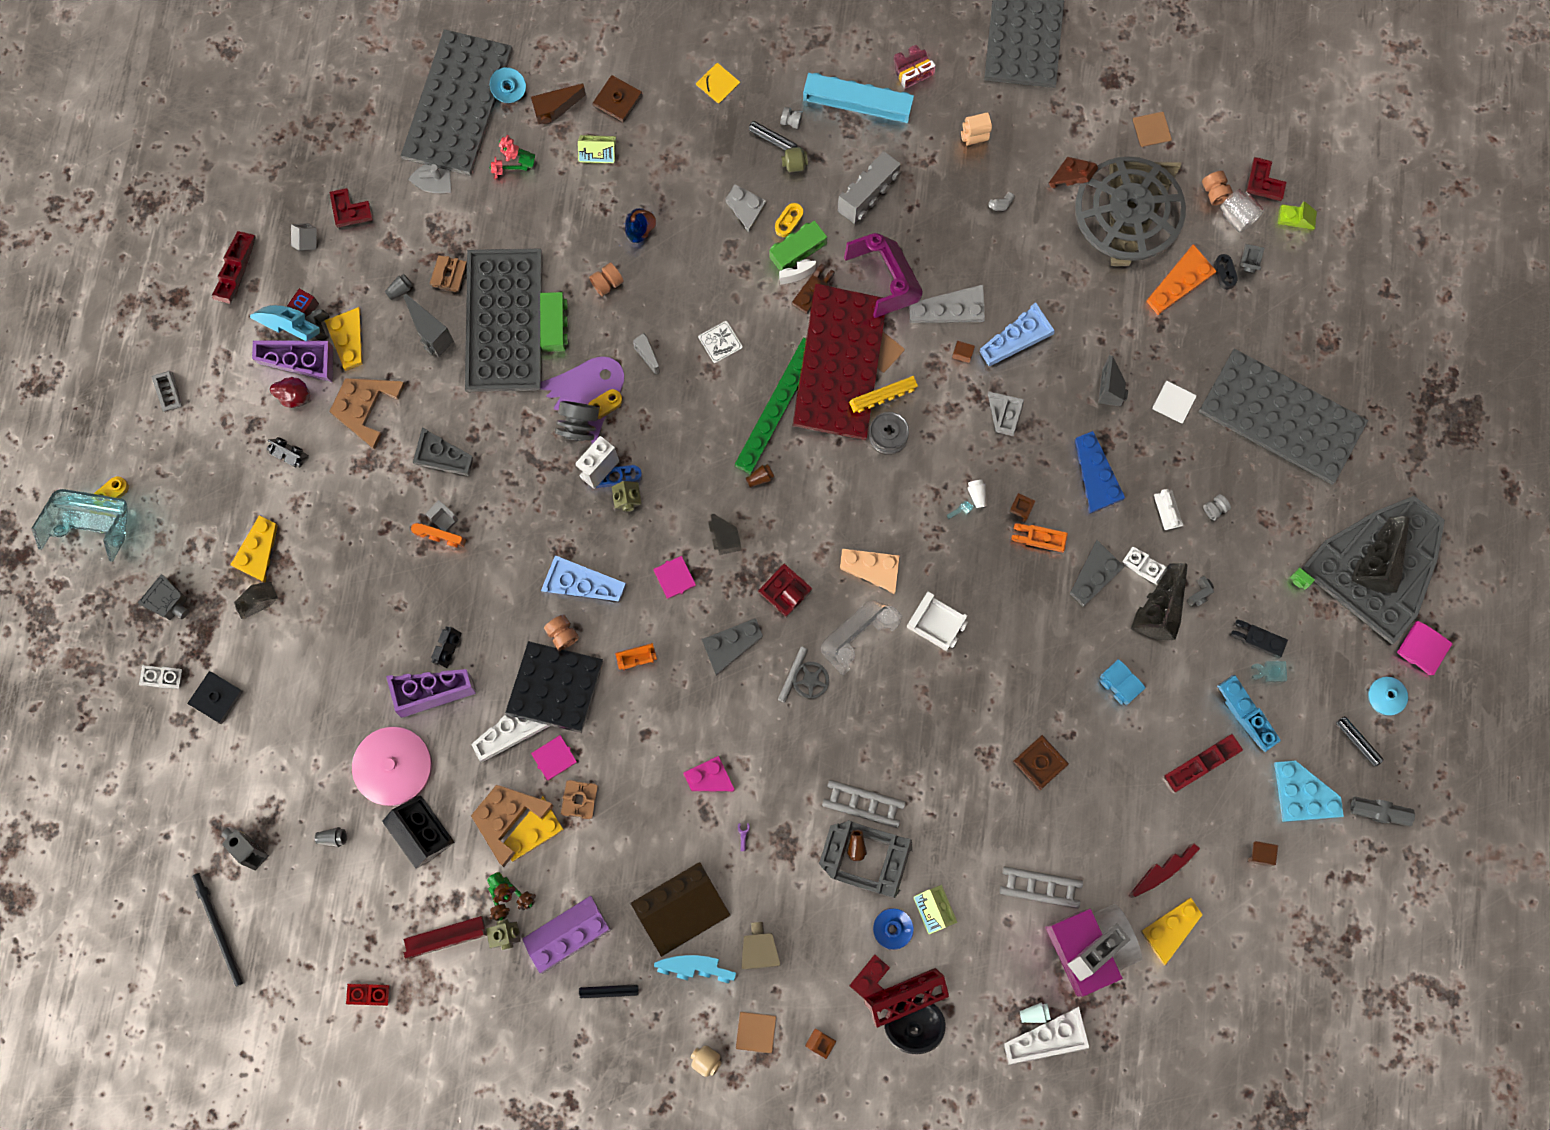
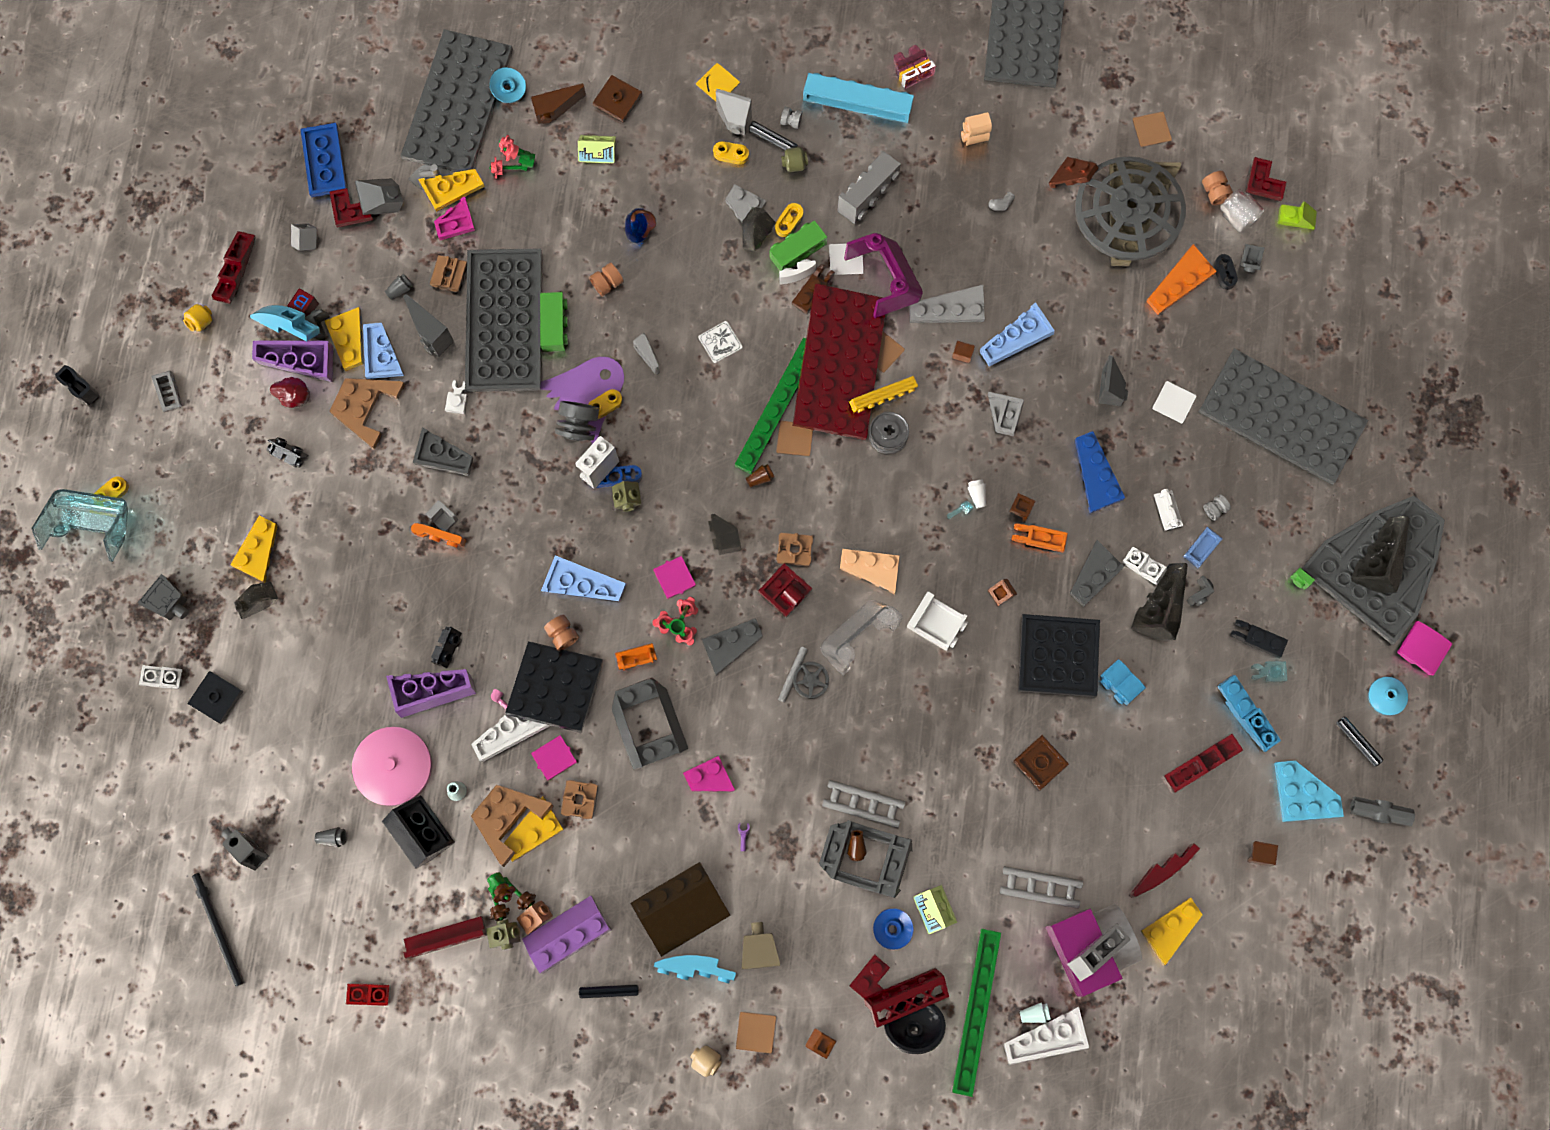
(76, 385): none -> black brick
(197, 317): none -> yellow head
(323, 159): none -> blue plate
(378, 353): none -> light blue wing
(379, 196): none -> dark grey slope
(451, 188): none -> yellow wing
(455, 221): none -> dark pink wing
(456, 401): none -> white plate
(459, 794): none -> light aqua cone
(496, 696): none -> bright pink hand
(534, 917): none -> nougat bracket
(658, 748): none -> dark grey wedge
(678, 625): none -> coral plant
(730, 153): none -> yellow plate
(734, 111): none -> slope
(755, 228): none -> clear smoke slope
(794, 439): none -> medium nougat sticker
(800, 558): none -> medium nougat piece
(838, 263): none -> white sticker
(976, 1012): none -> green plate
(1002, 591): none -> dark orange slope
(1059, 655): none -> black plate
(1202, 547): none -> medium blue tile

